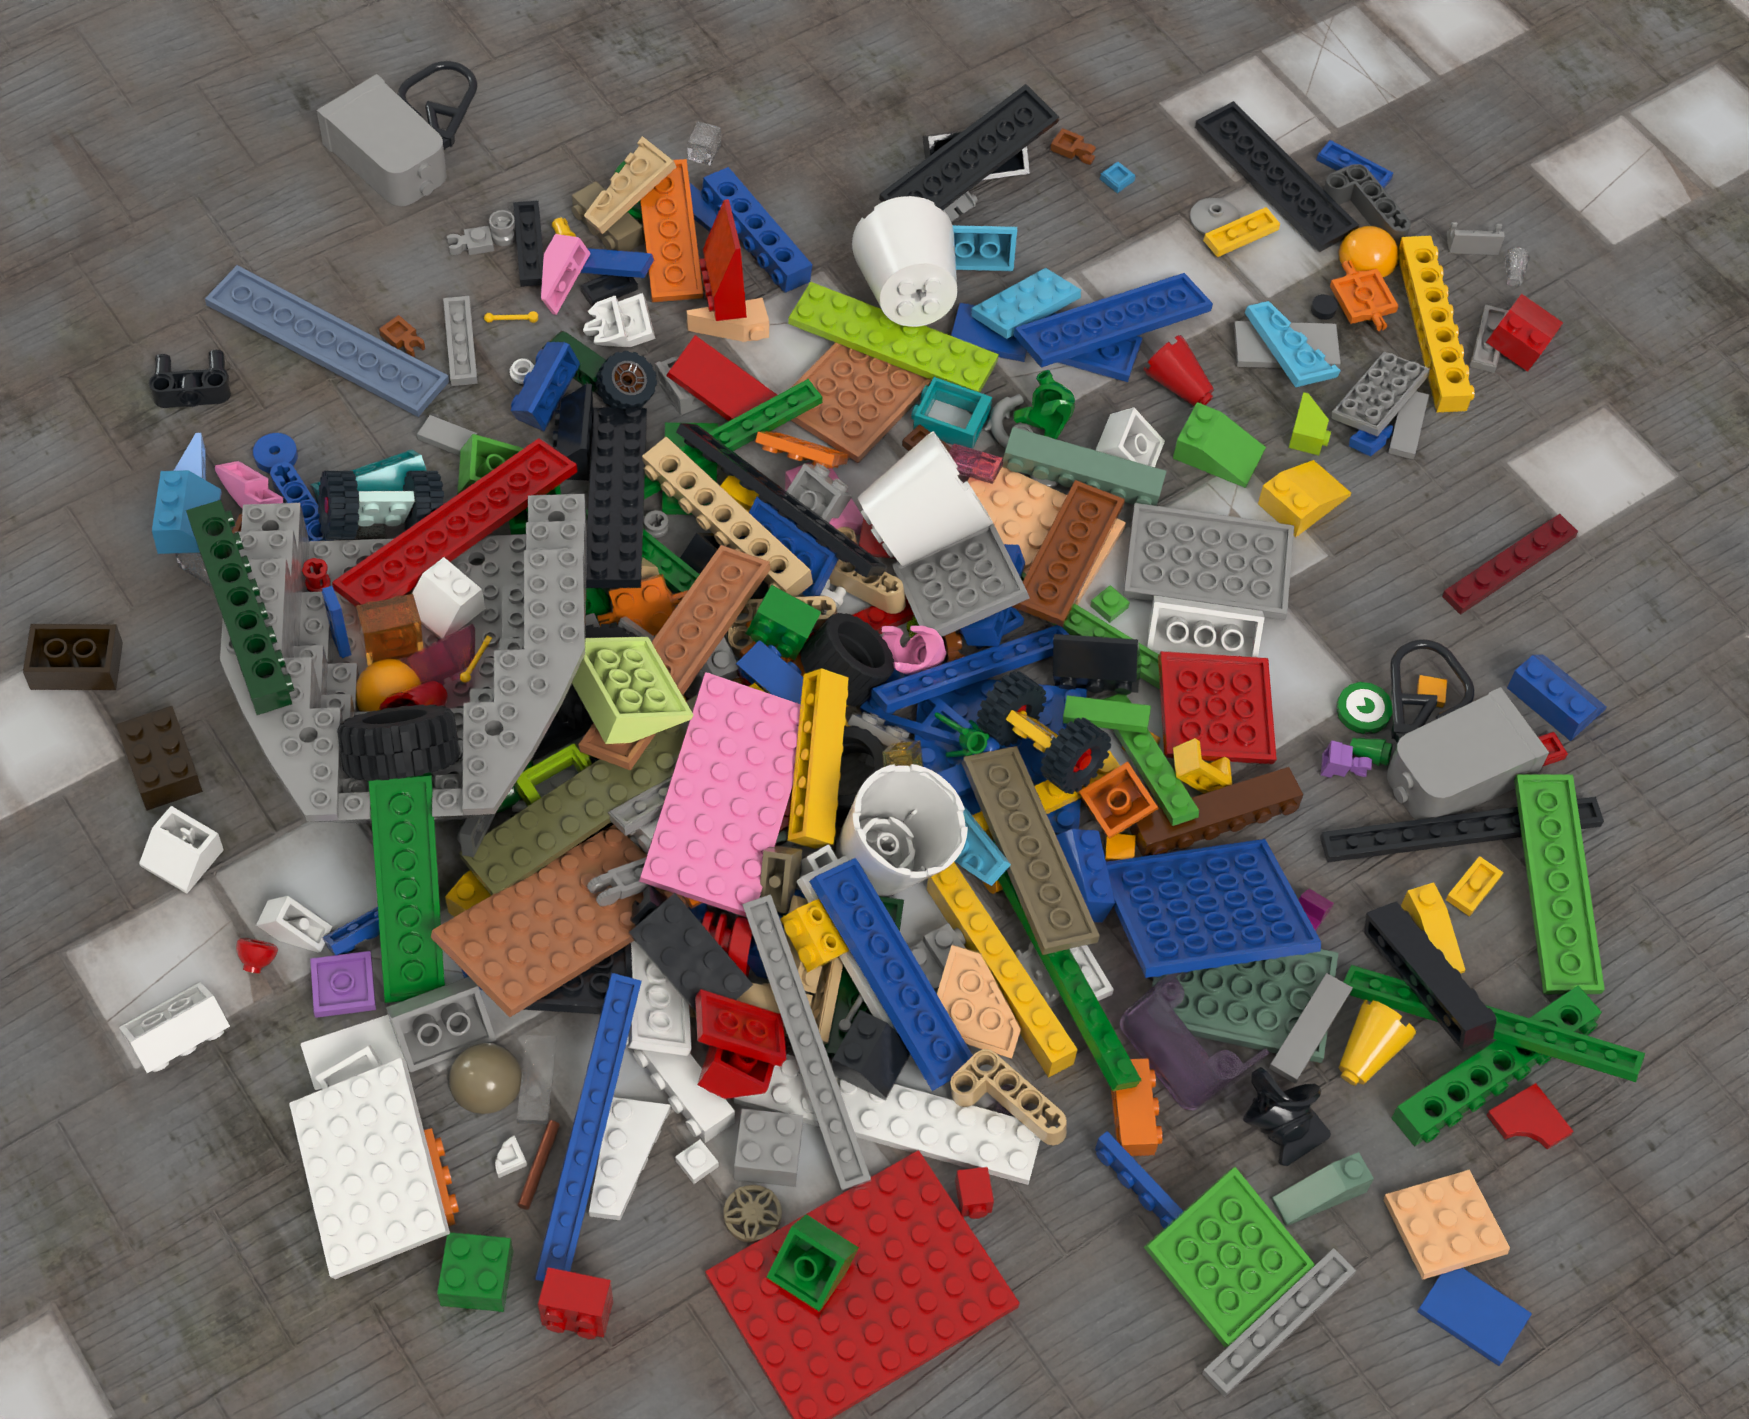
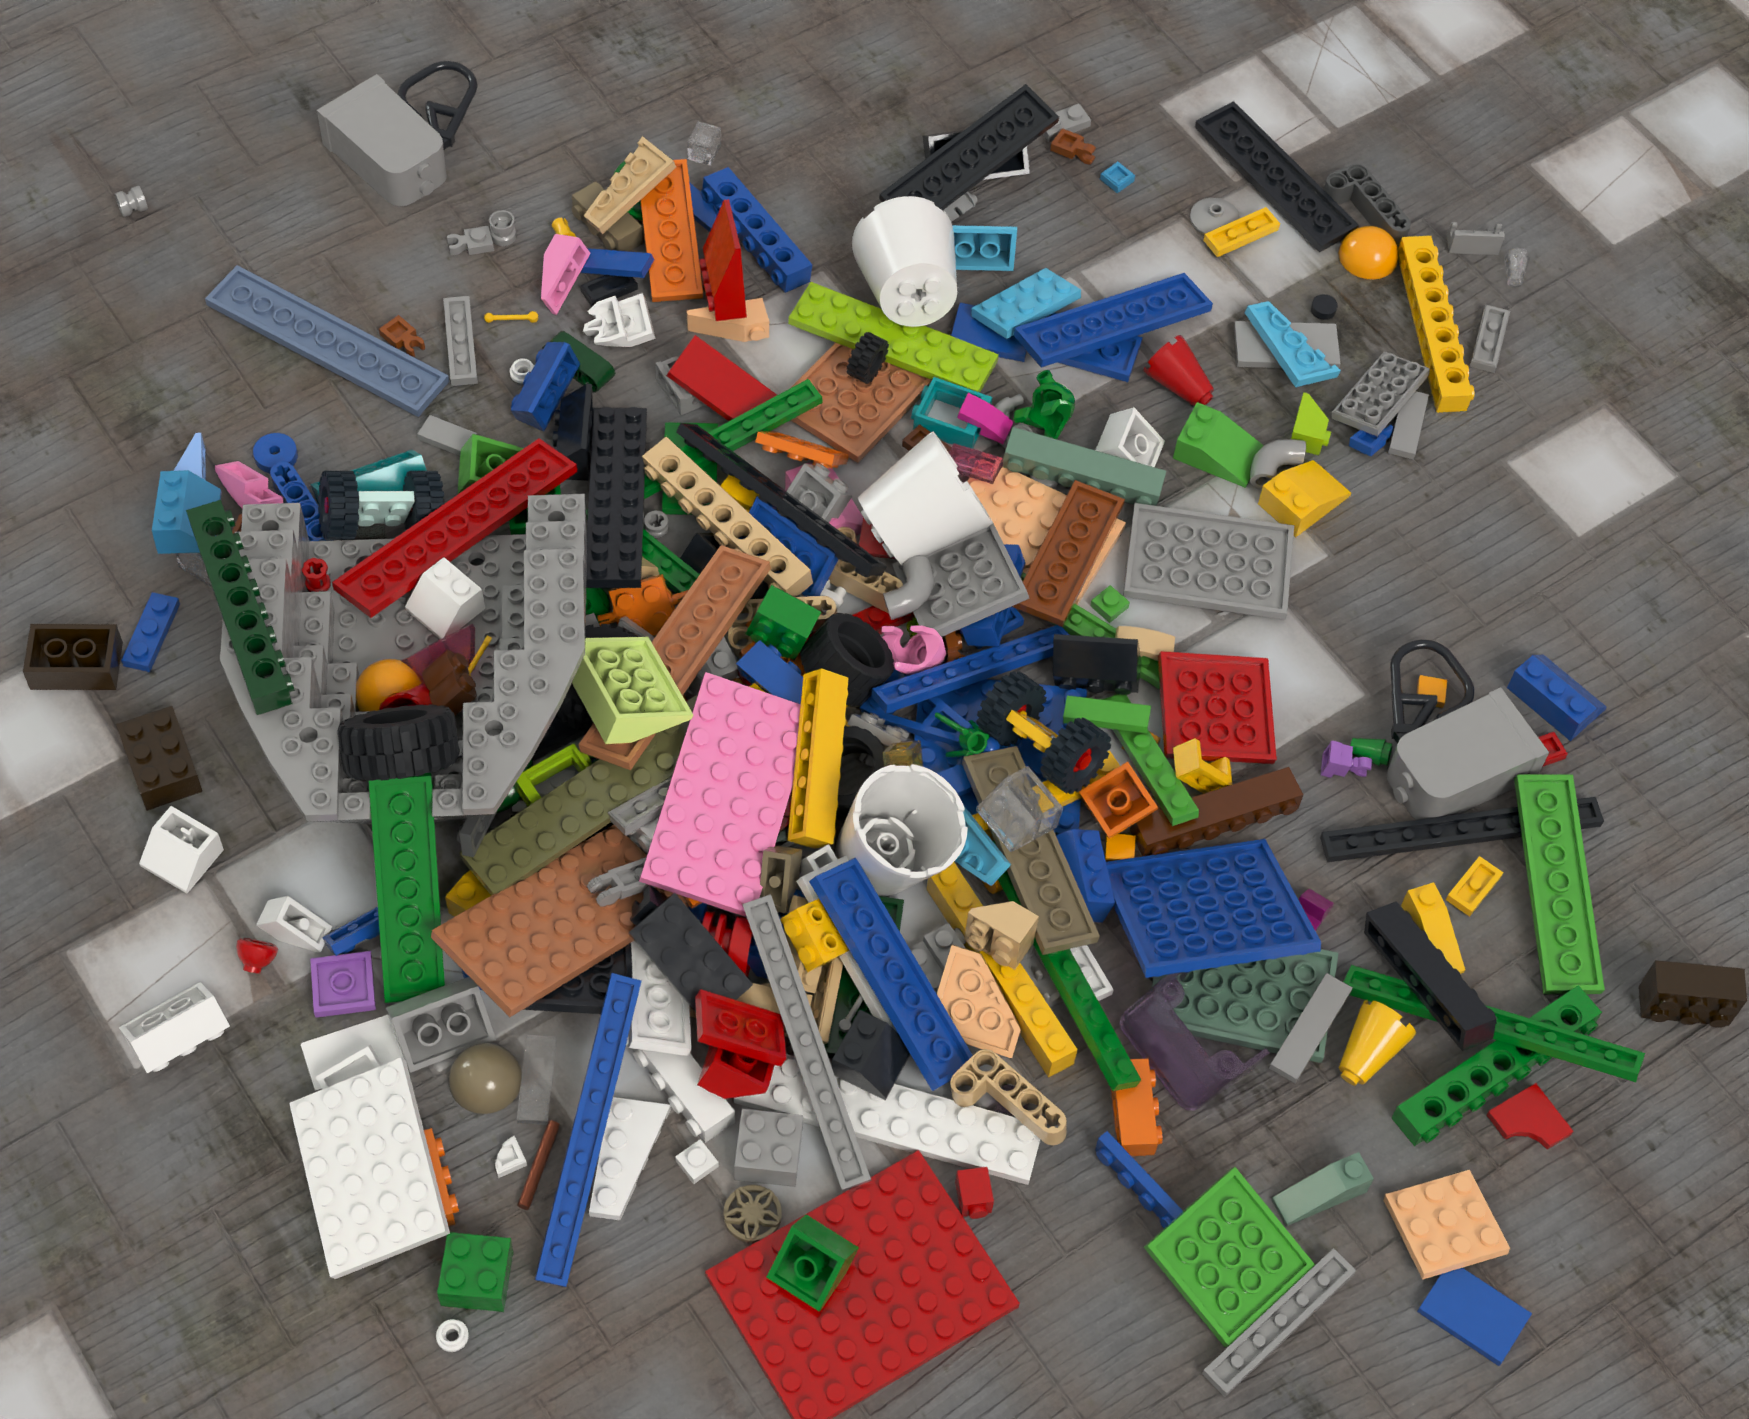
(130, 201): none -> light grey wheel
(150, 632): none -> blue plate
(190, 387): black piece -> none
(336, 622): blue tile -> none
(389, 628): clear orange brick -> none
(448, 1327): none -> white plate
(450, 681): none -> reddish brown brick
(529, 242): black plate -> none
(575, 1303): red brick -> none
(632, 369): black wheel -> none
(867, 357): none -> black tyre
(914, 591): none -> light grey cylinder
(991, 420): none -> dark pink slope
(1002, 931): none -> tan slope
(1020, 809): none -> clear slope
(1071, 119): none -> light grey plate
(1150, 641): none -> tan slope
(1203, 628): white slope -> none
(1273, 456): none -> light grey cylinder
(1286, 1116): black helmet -> none
(1339, 157): blue tile -> none
(1363, 295): orange plate -> none
(1364, 707): green tile -> none
(1509, 564): dark red plate -> none
(1524, 332): red slope -> none
(1692, 993): none -> dark brown brick

